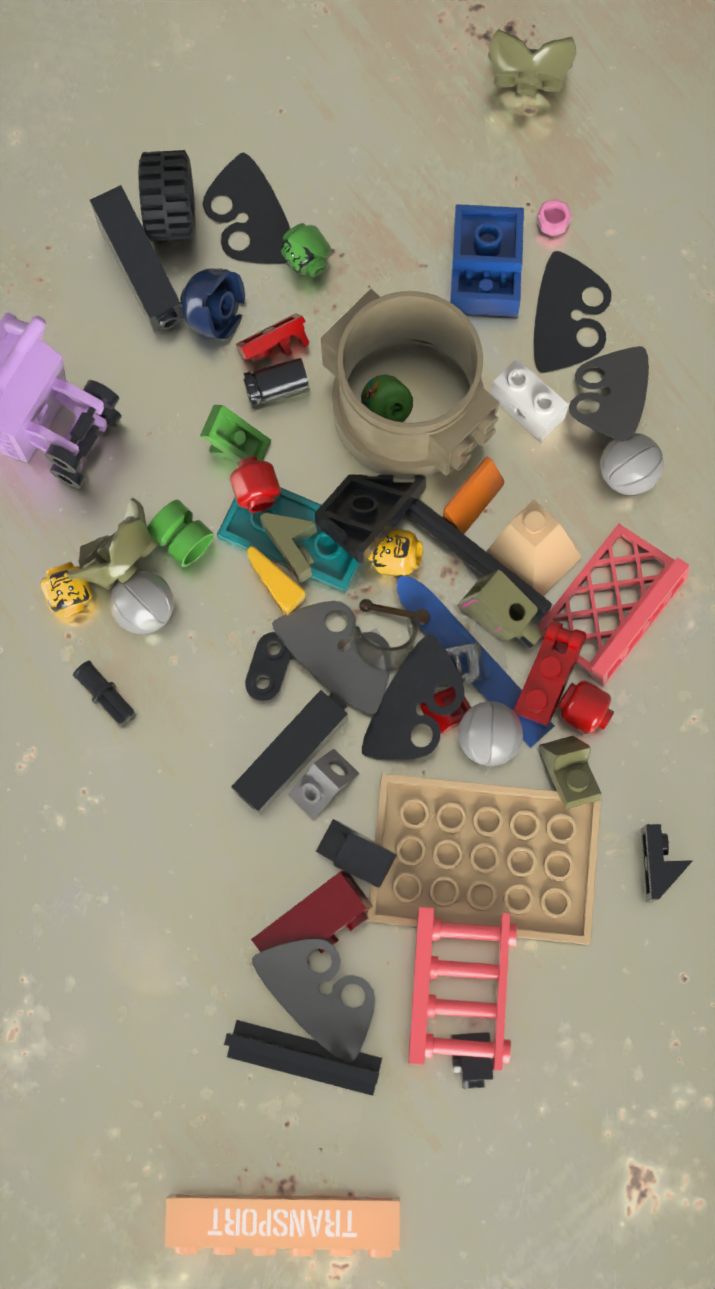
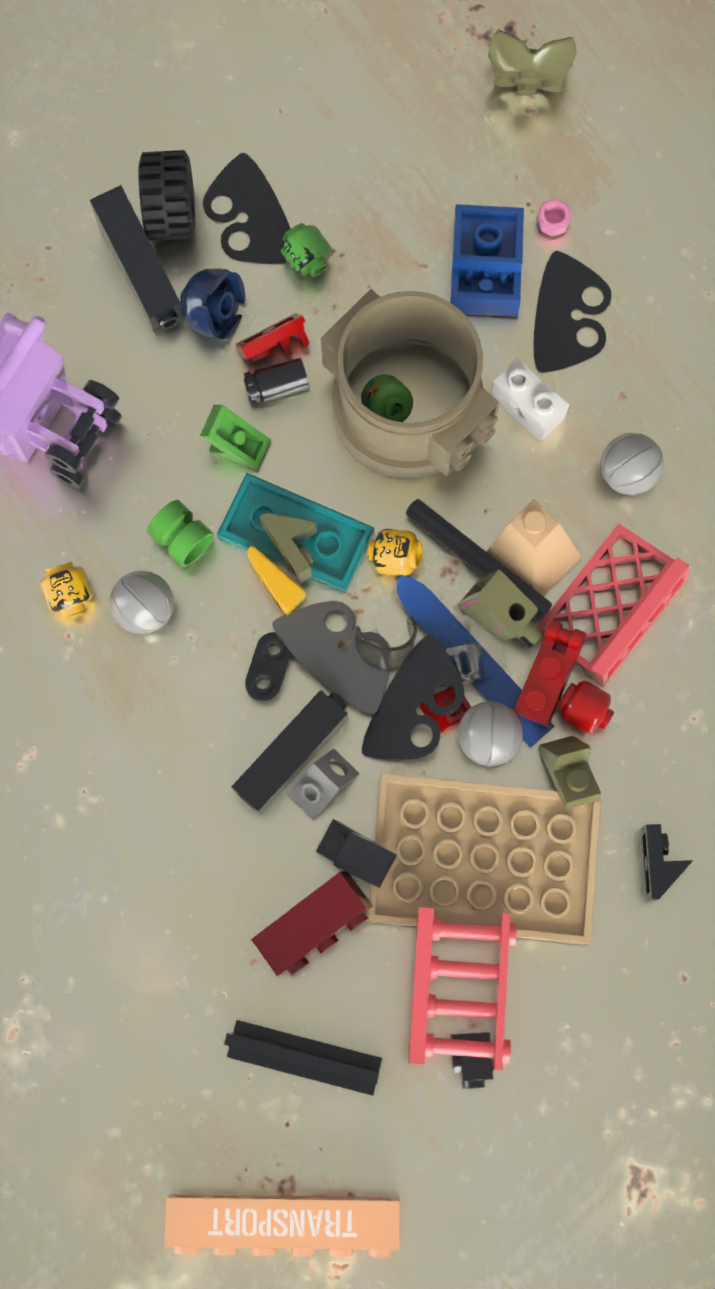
(103, 693): black axle -> none
(114, 556): olive brick -> none
(255, 485): red head -> none
(322, 1016): dark grey piece -> none
(366, 510): black wing -> none
(421, 616): dark brown hinge -> none
(474, 495): orange slope -> none
(627, 379): dark grey piece -> none

